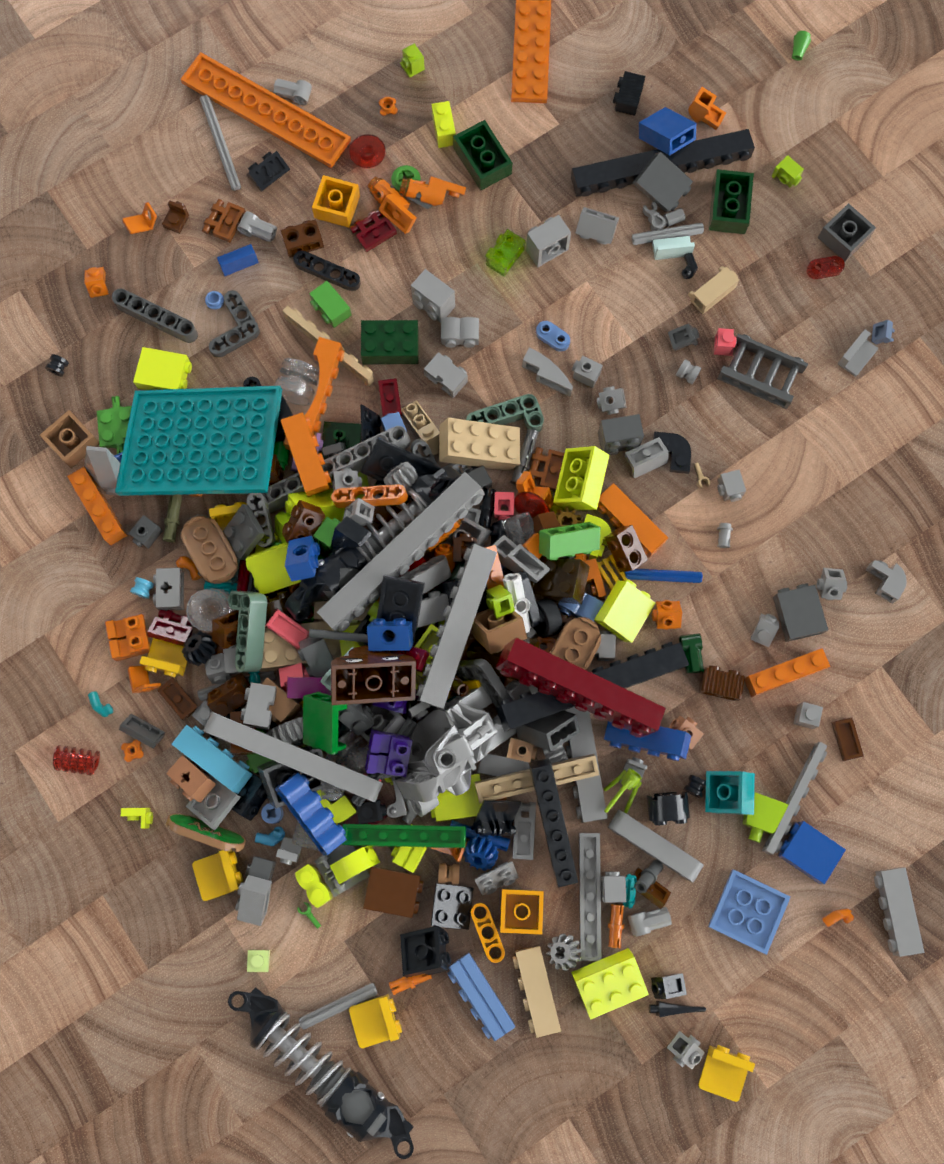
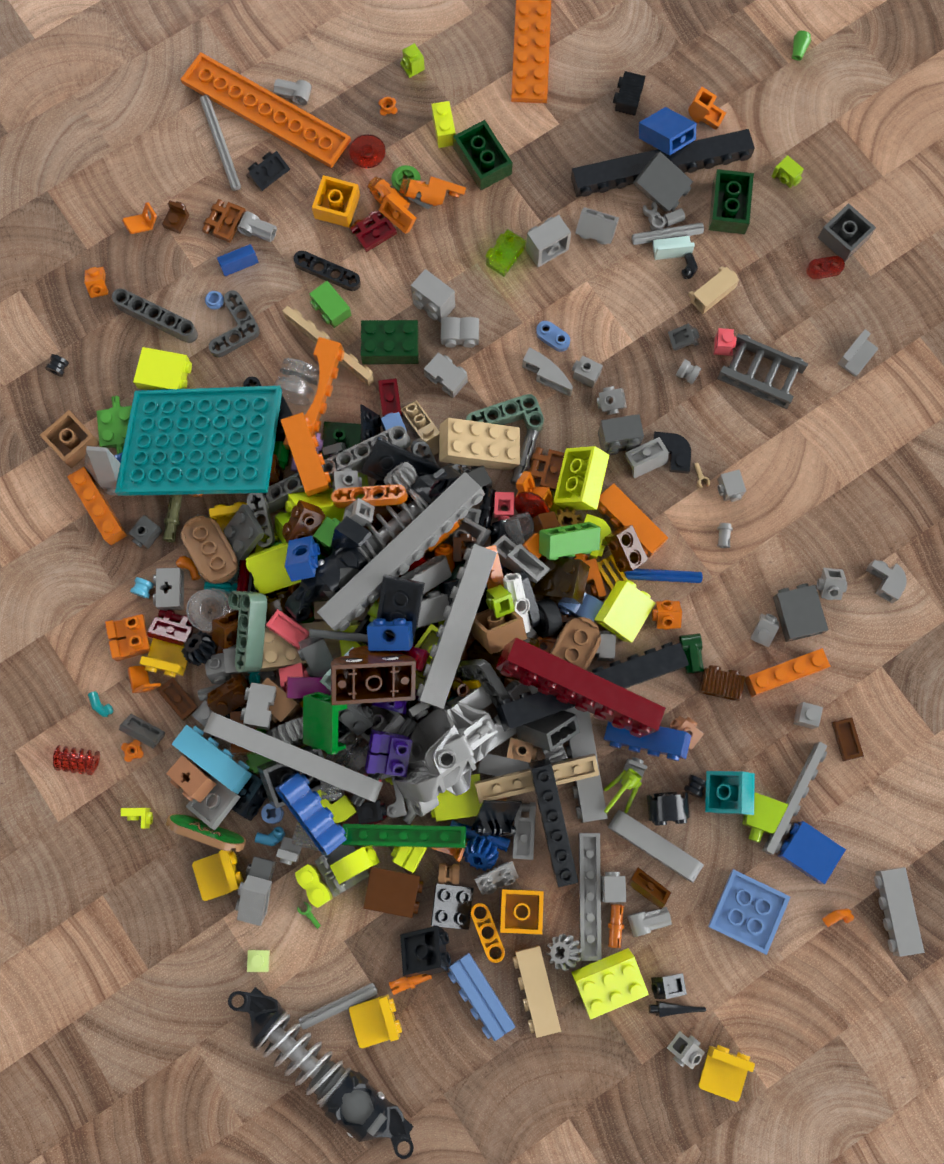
(302, 241): reddish brown brick -> none
(630, 890): teal axle -> none
(648, 876): dark grey pin -> none
(882, 332): sand blue tile -> none

